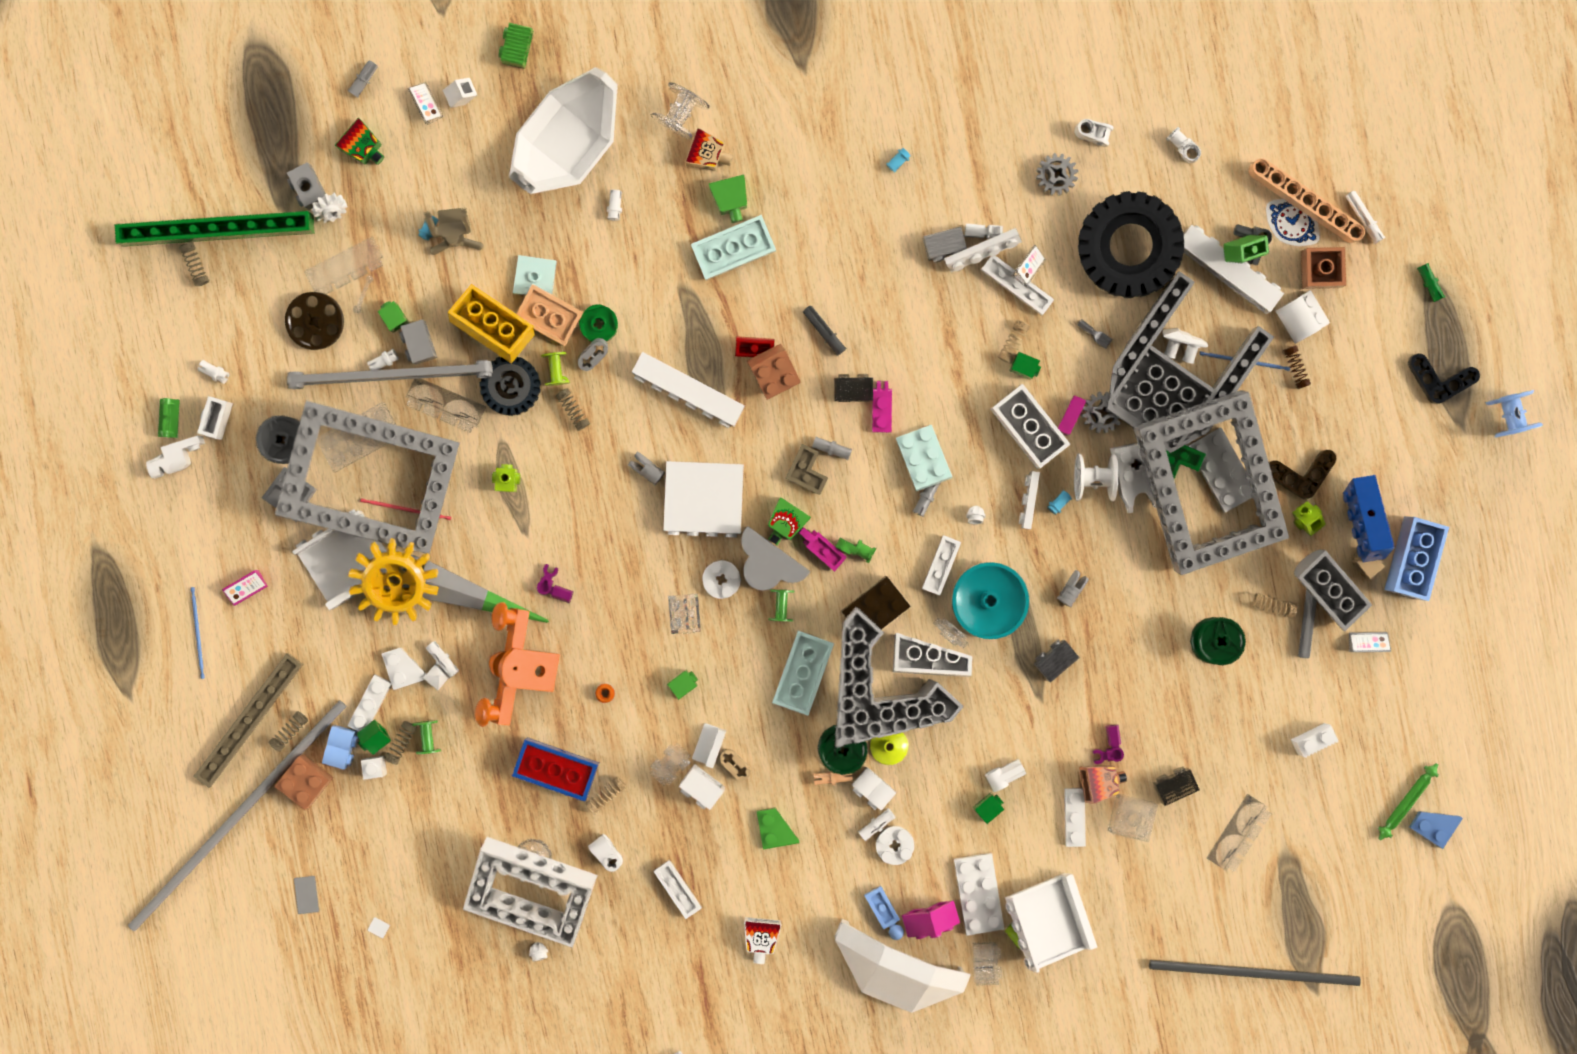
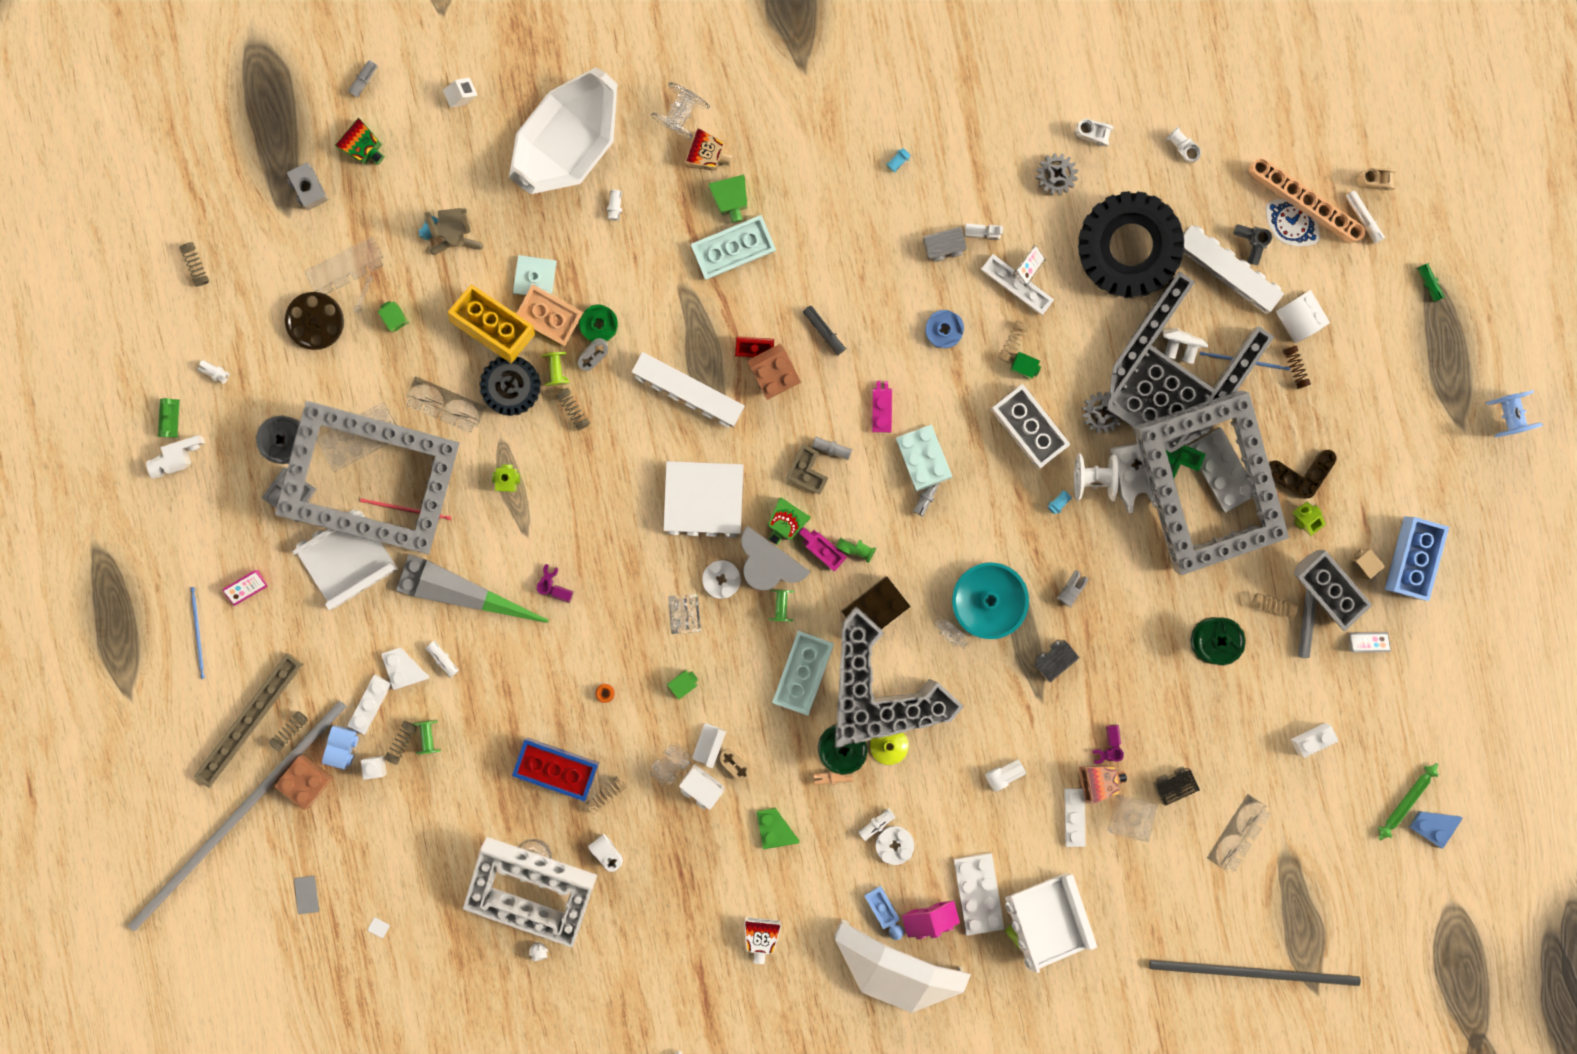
(214, 228): green brick -> none
(214, 418): white brick -> none
(329, 207): white gear -> none
(373, 737): green brick -> none
(385, 359): white pin -> none
(397, 598): yellow gear -> none
(418, 342): light grey brick -> none
(425, 103): slope -> none
(436, 677): white slope -> none
(482, 369): light grey piece -> none
(514, 667): orange piece -> none
(516, 45): bright green brick -> none
(649, 471): light grey hinge -> none
(677, 889): white plate -> none
(853, 389): clear smoke brick -> none
(873, 789): white brick -> none
(921, 657): white wedge -> none
(941, 565): white plate -> none
(949, 319): none -> medium blue plate
(975, 515): white plate -> none
(982, 250): white plate -> none
(986, 963): clear brick -> none
(989, 807): green brick -> none
(1029, 500): white plate -> none
(1071, 415): dark pink slope -> none
(1099, 337): flat silver piece -> none
(1246, 248): bright green brick -> none
(1323, 268): nougat brick -> none
(1368, 519): blue brick -> none
(1380, 178): none -> tan piece
(1436, 384): black beam -> none

